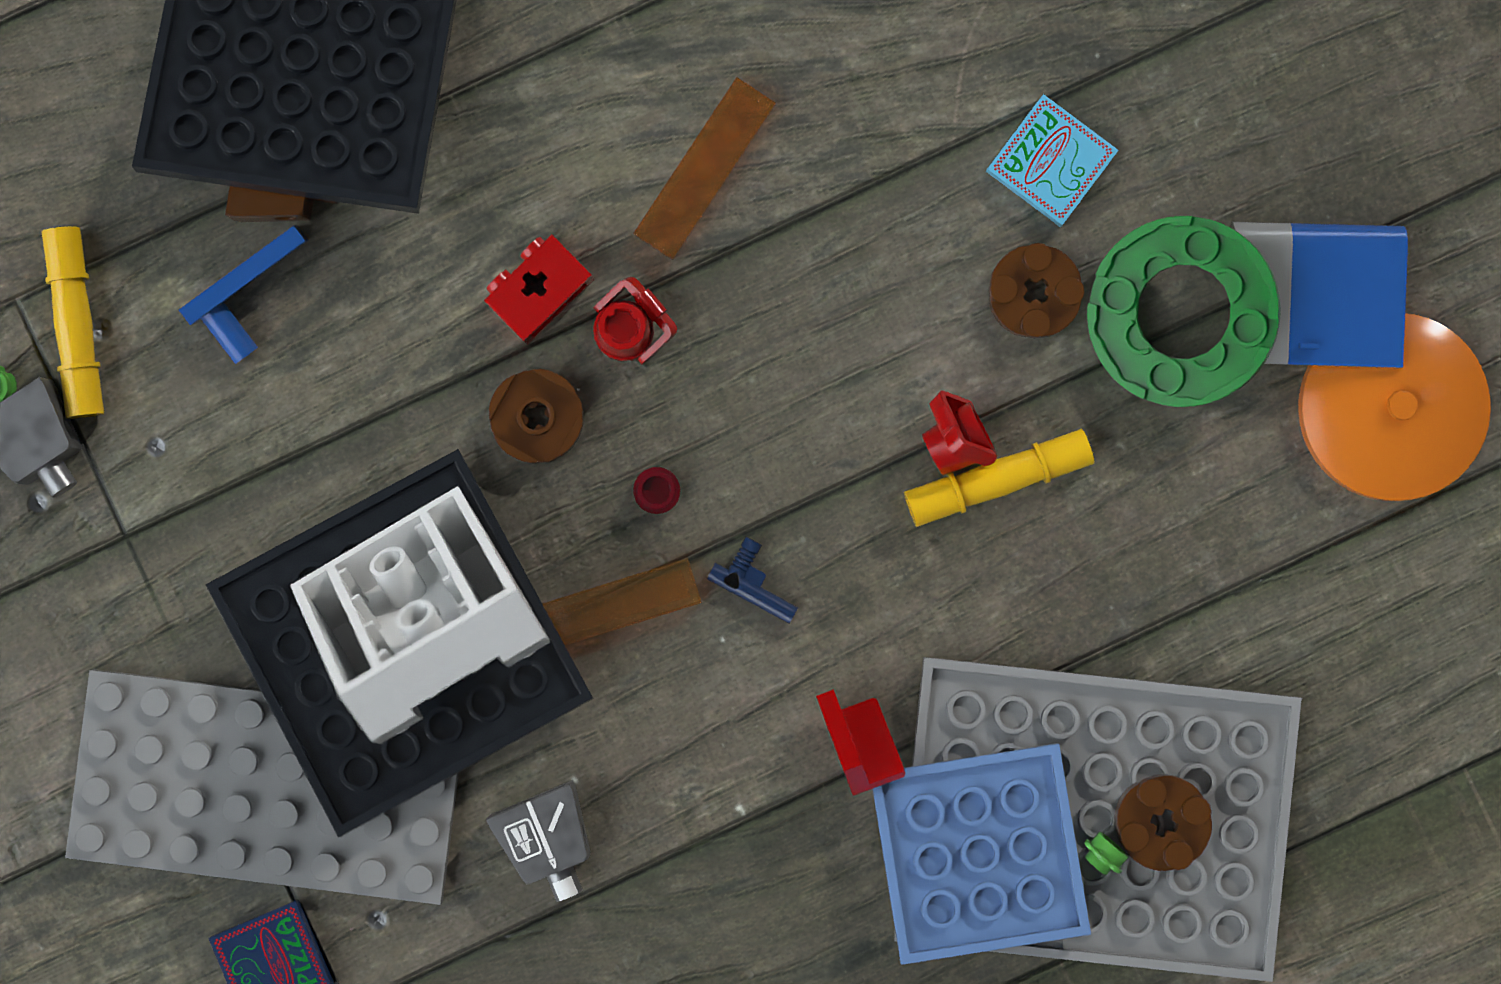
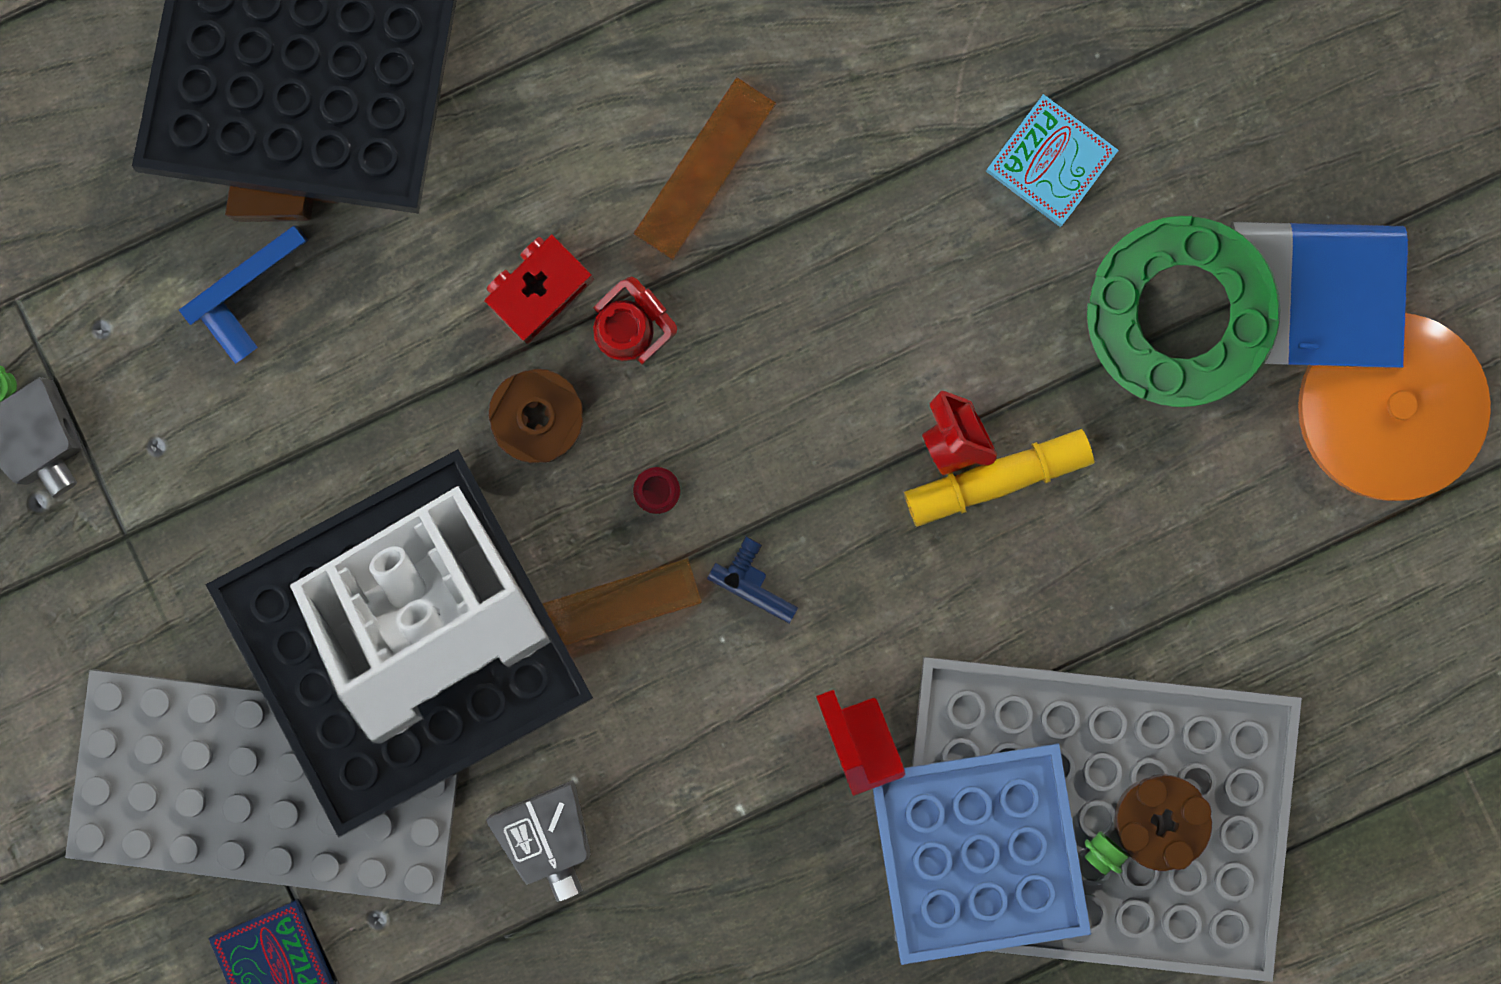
(72, 322): yellow piece -> none
(1035, 263): reddish brown plate -> none

